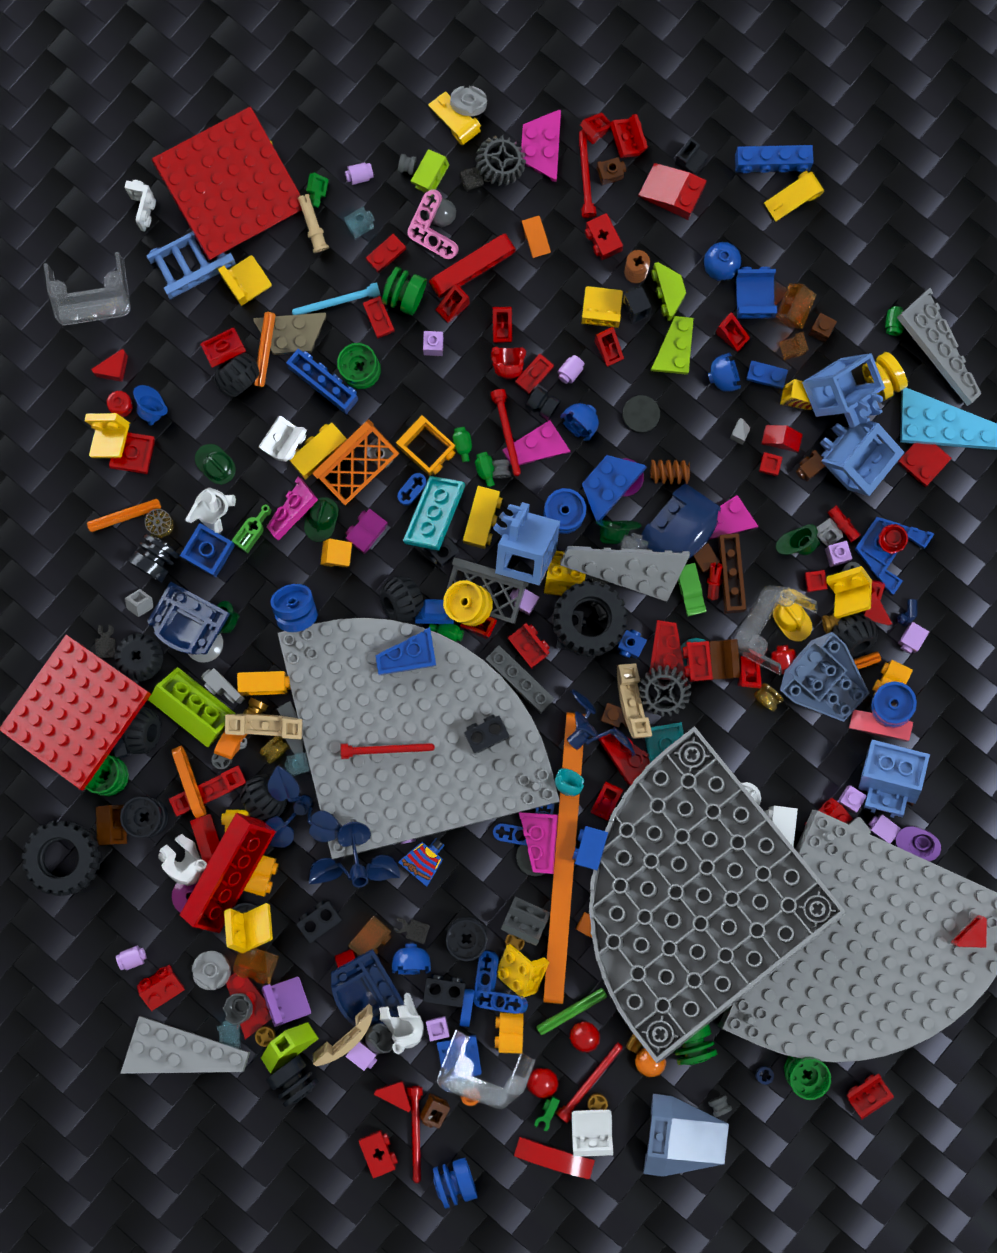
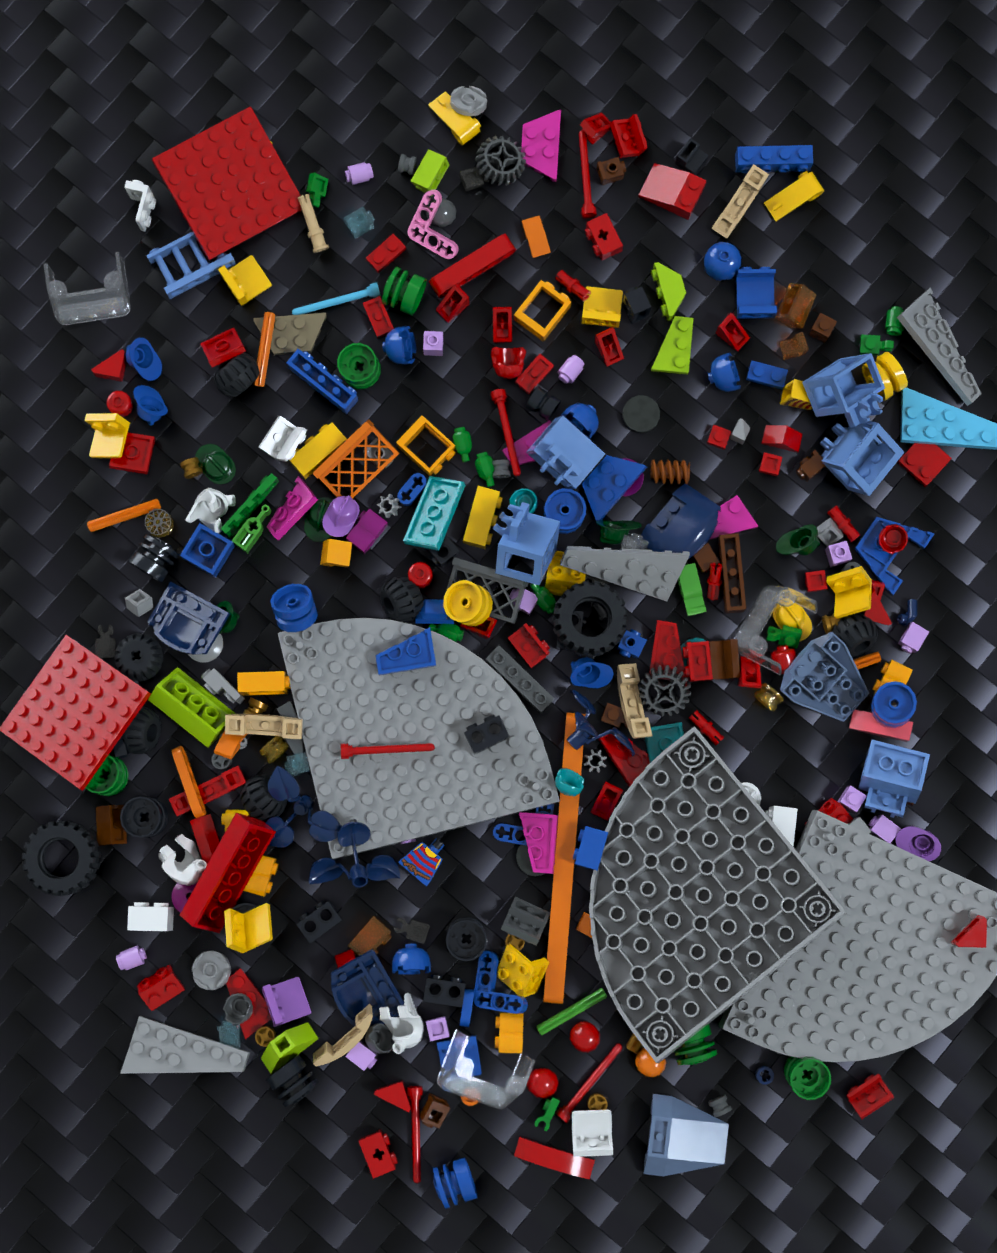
(144, 359): none -> blue piece
(150, 918): none -> white brick
(191, 468): none -> pearl gold wheel
(256, 497): none -> green wing
(256, 965): clear orange brick -> none
(340, 516): none -> medium lavender piece
(394, 502): none -> light grey gear
(400, 345): none -> blue cylinder
(420, 574): none -> red head
(526, 496): none -> teal hair
(532, 326): none -> light orange window
(545, 598): none -> green plant
(565, 453): none -> medium blue piece
(573, 285): none -> red pin
(589, 758): none -> light grey gear
(590, 673): none -> blue piece
(637, 266): dark orange piece -> none
(706, 727): none -> red pin
(719, 437): none -> red plate
(740, 201): none -> tan slope
(786, 636): none -> green plate
(873, 345): none -> green plate

